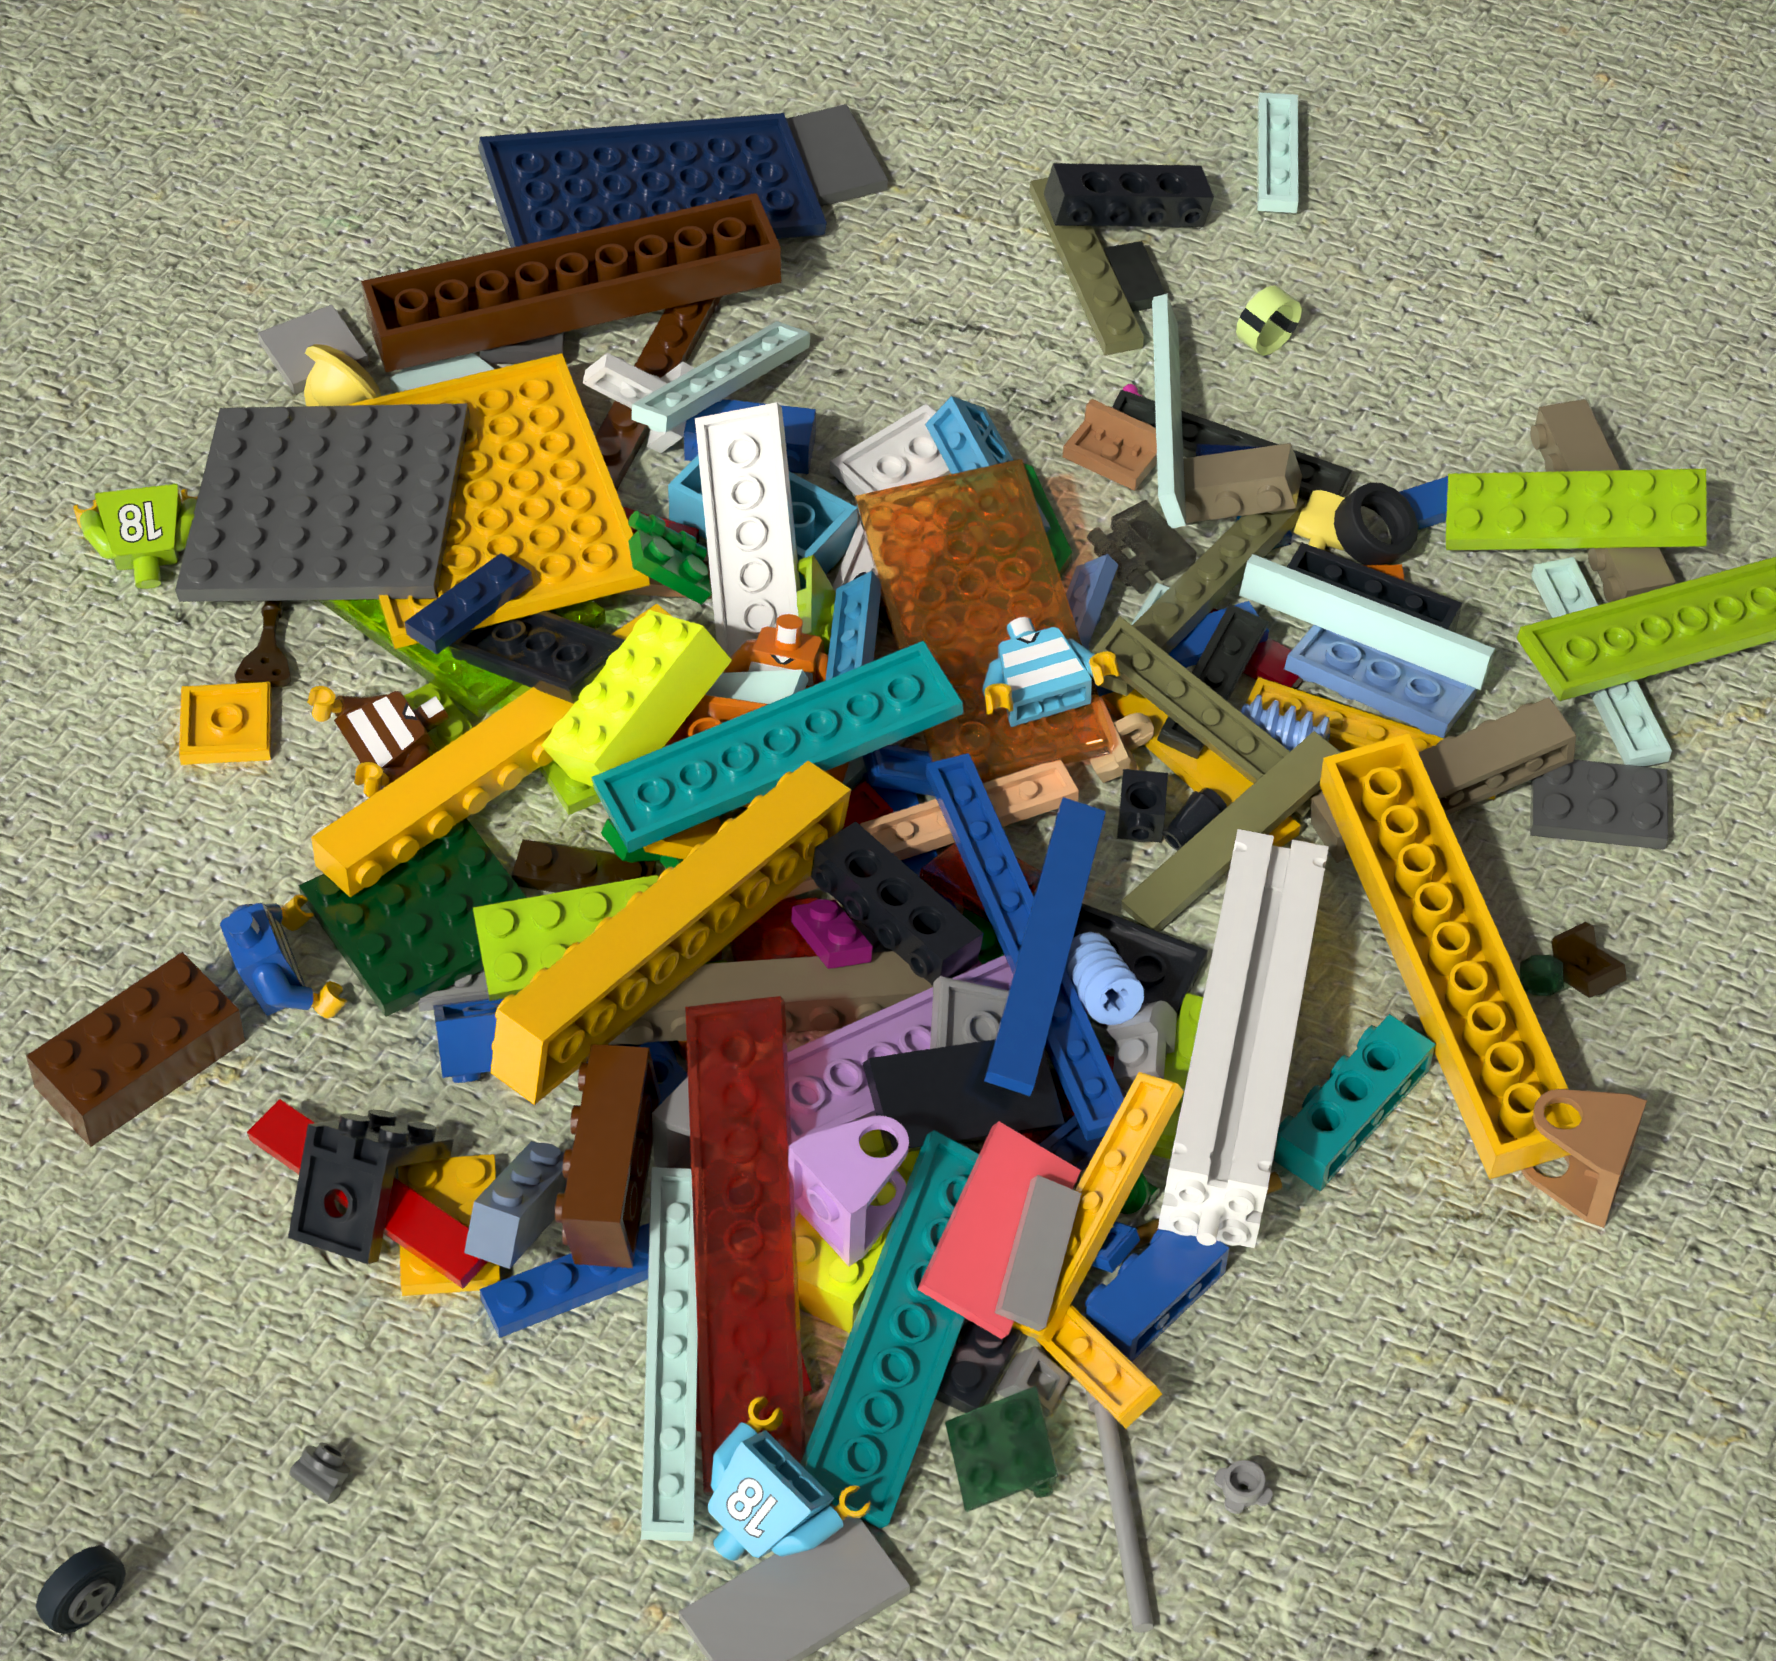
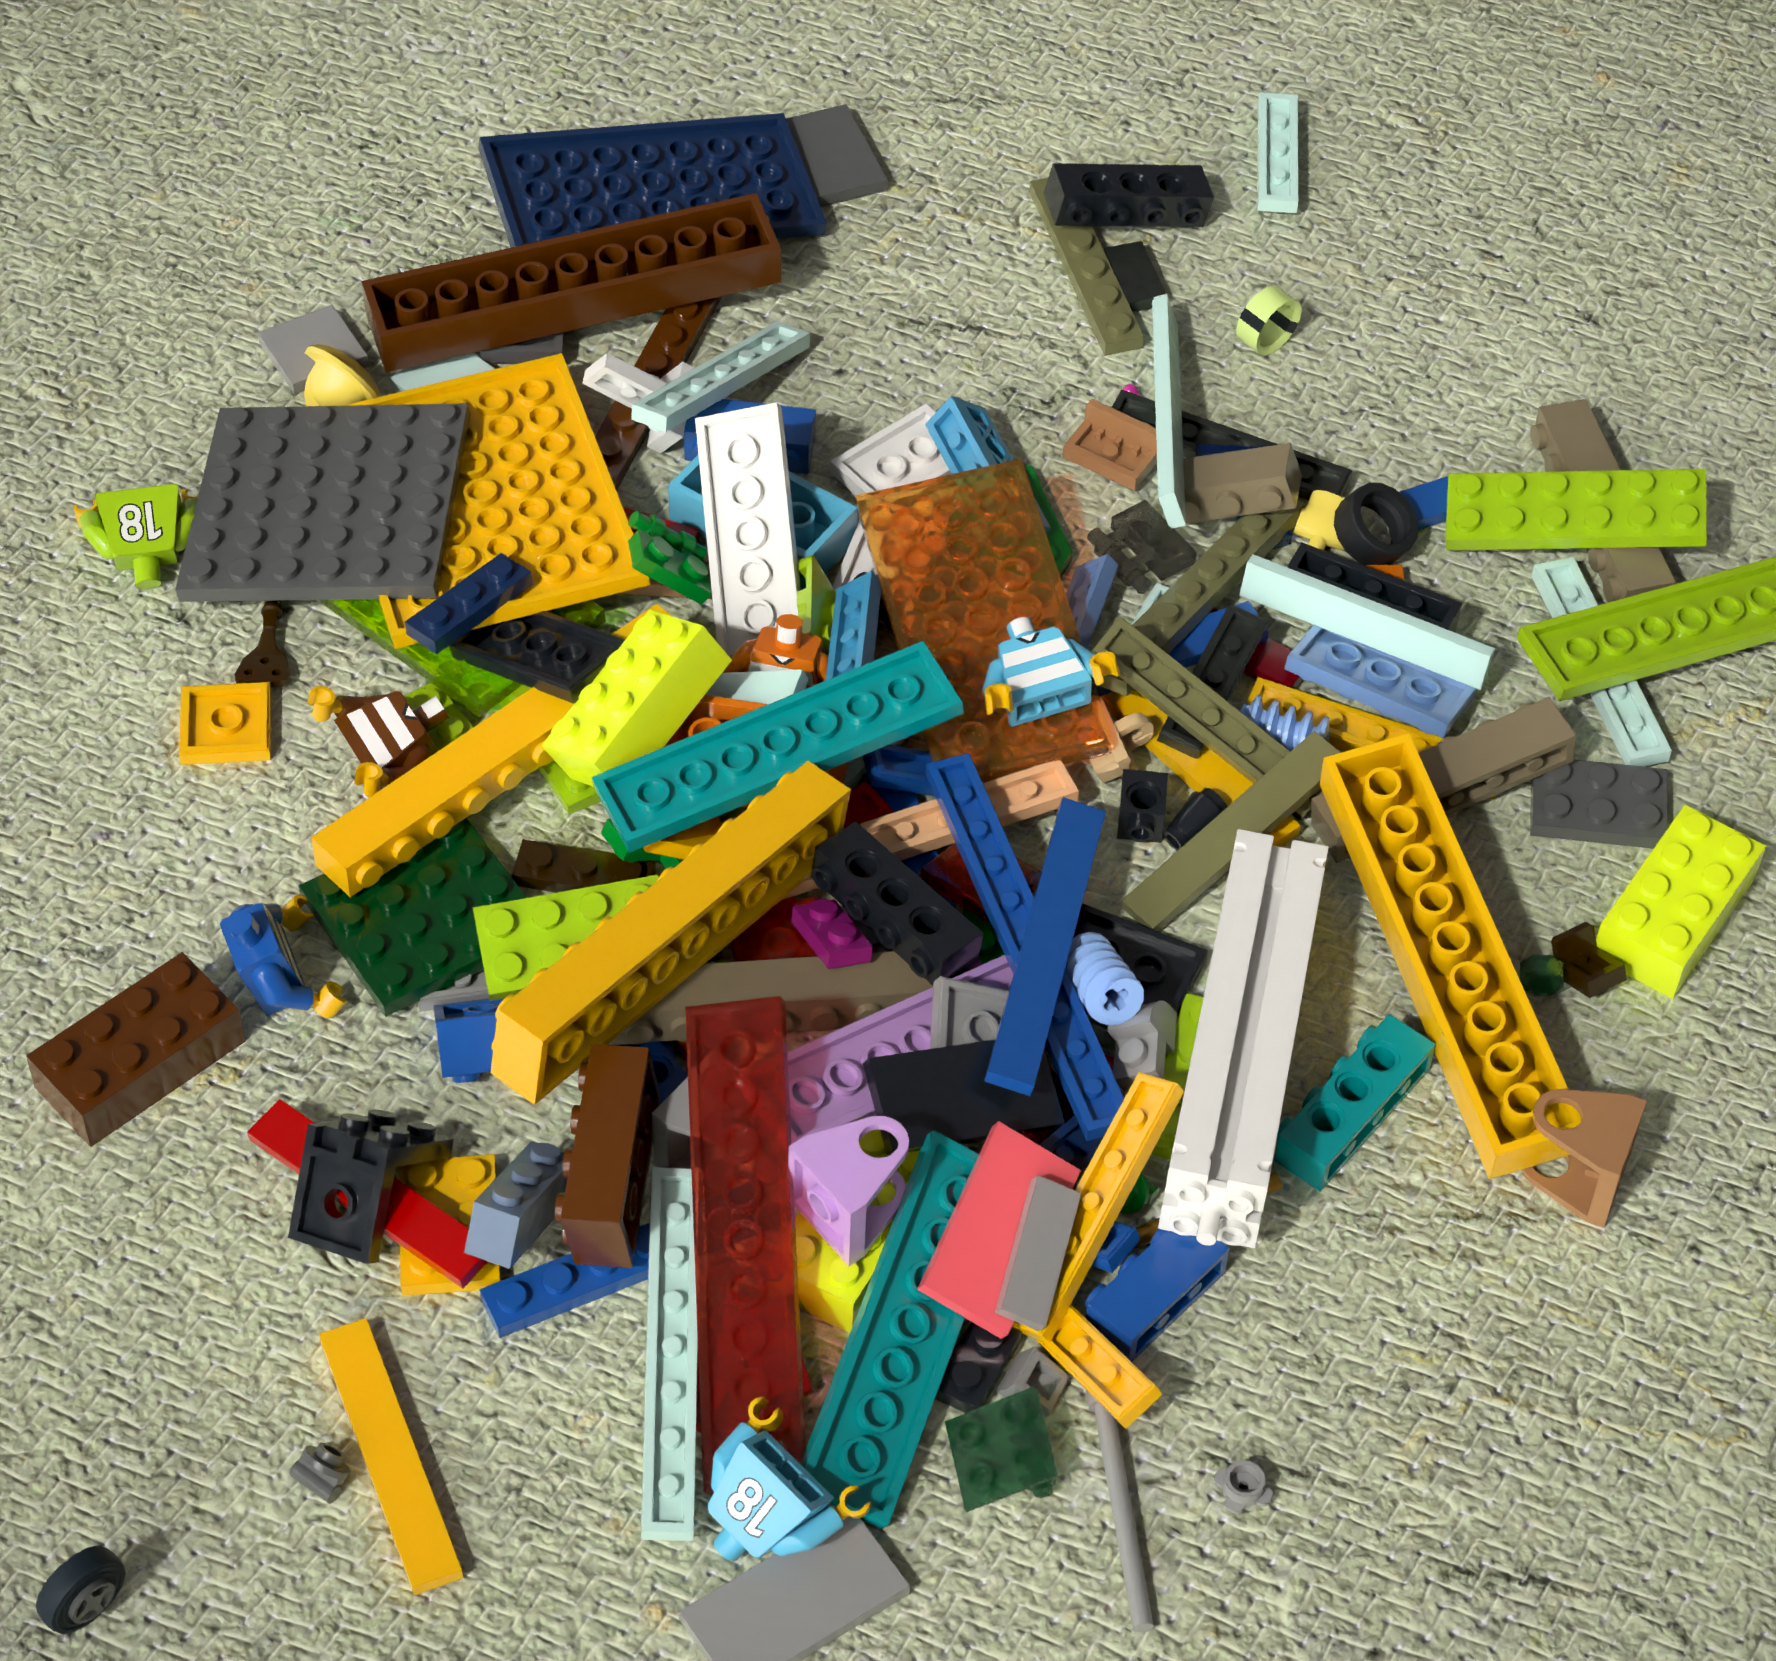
(390, 1457): none -> yellow tile
(1679, 900): none -> neon yellow brick

